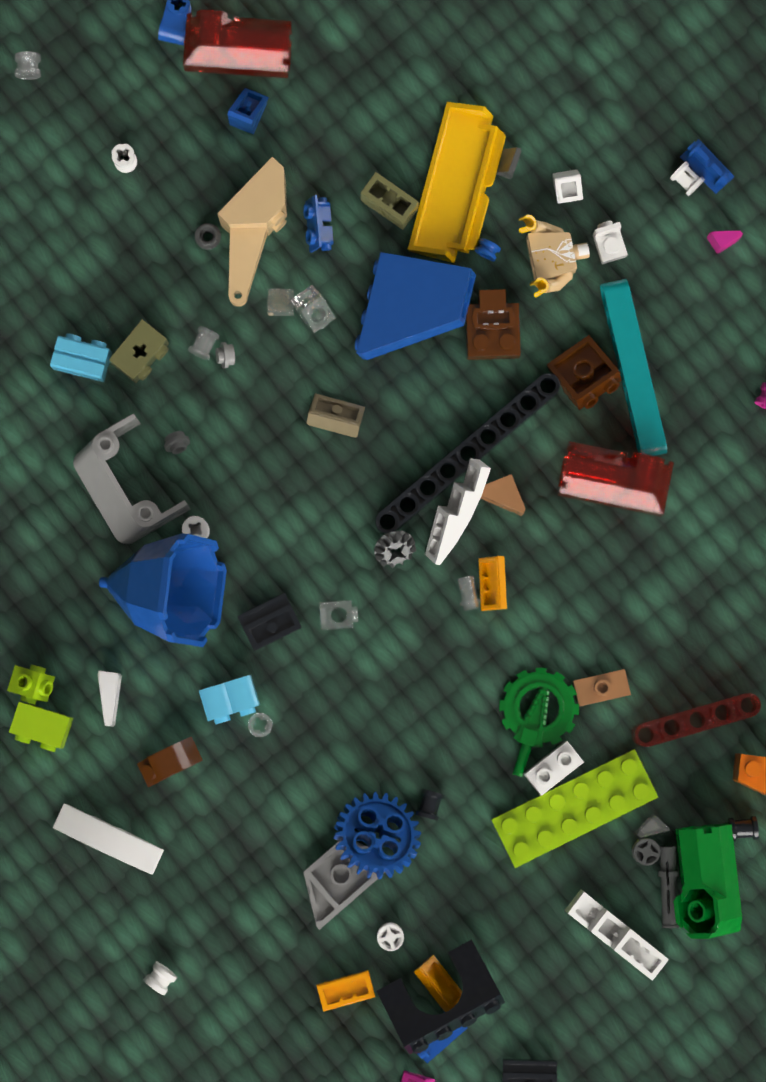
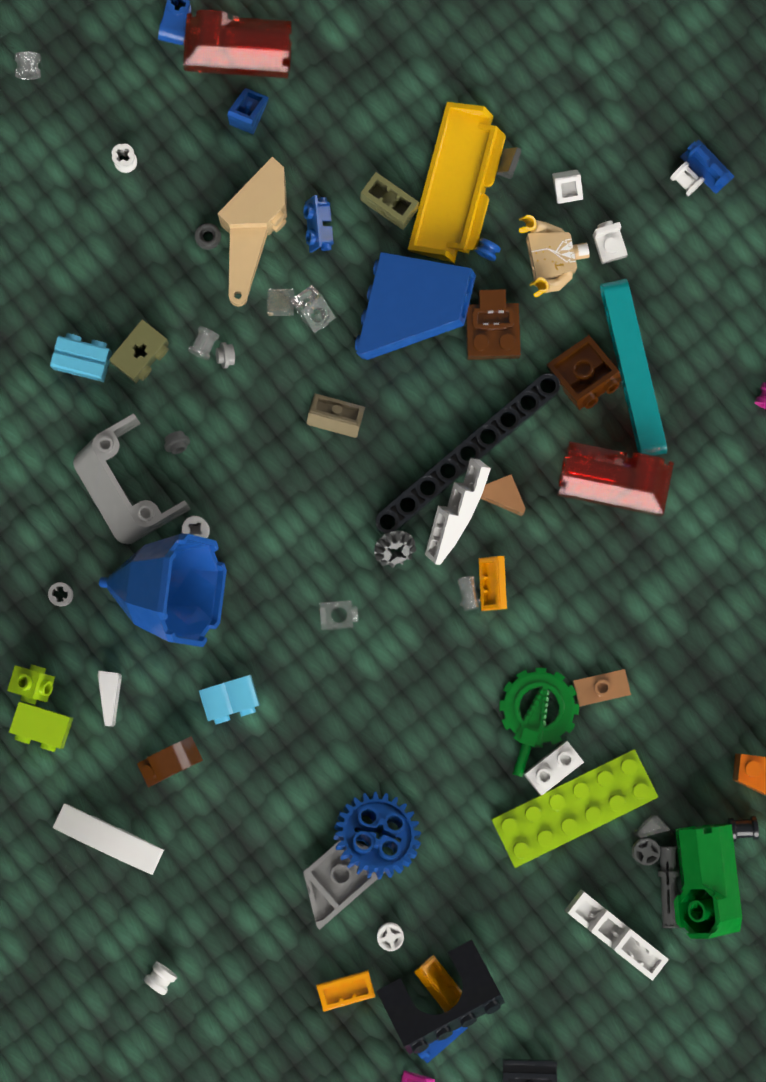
(66, 588): none -> light grey bush
(252, 722): clear bush -> none
(269, 622): black plate -> none
(430, 804): black bush -> none
(709, 719): clear red beam -> none
(723, 239): dark pink slope -> none

